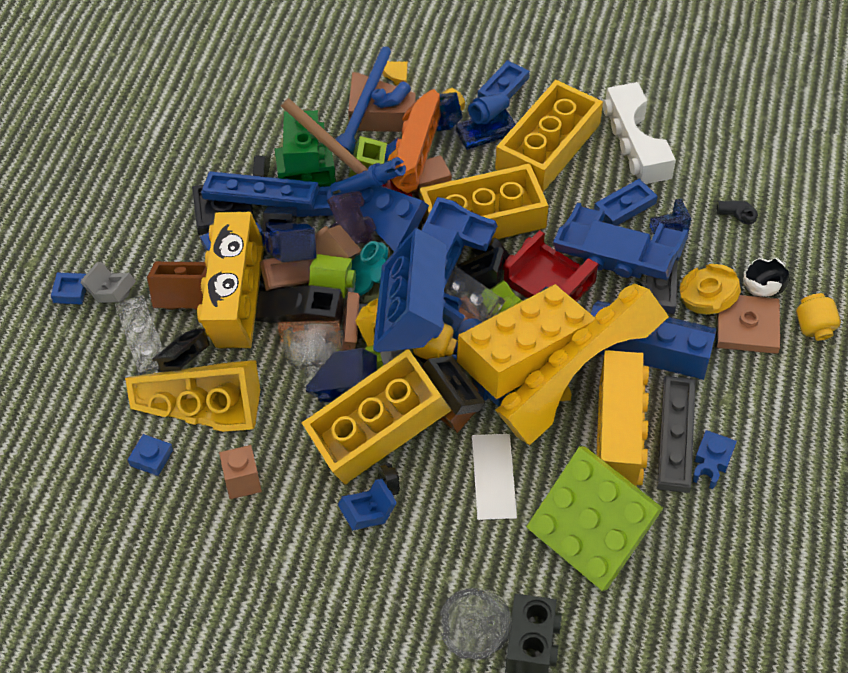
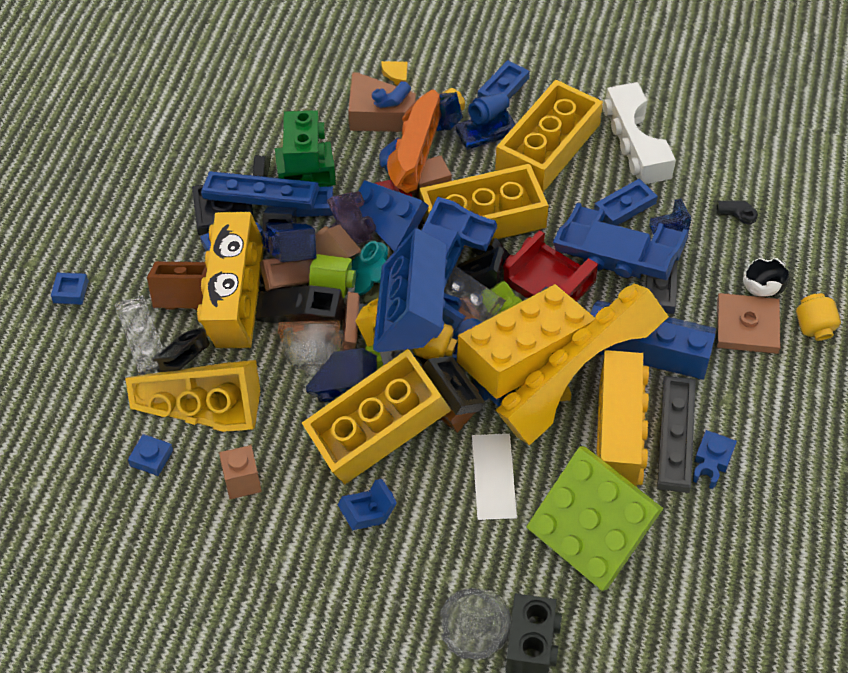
(107, 286): light grey bracket -> none
(324, 137): medium nougat bar -> none
(347, 138): blue piece -> none
(369, 152): lime brick -> none
(376, 175): blue pin -> none
(390, 477): black tile -> none
(710, 289): yellow tile -> none

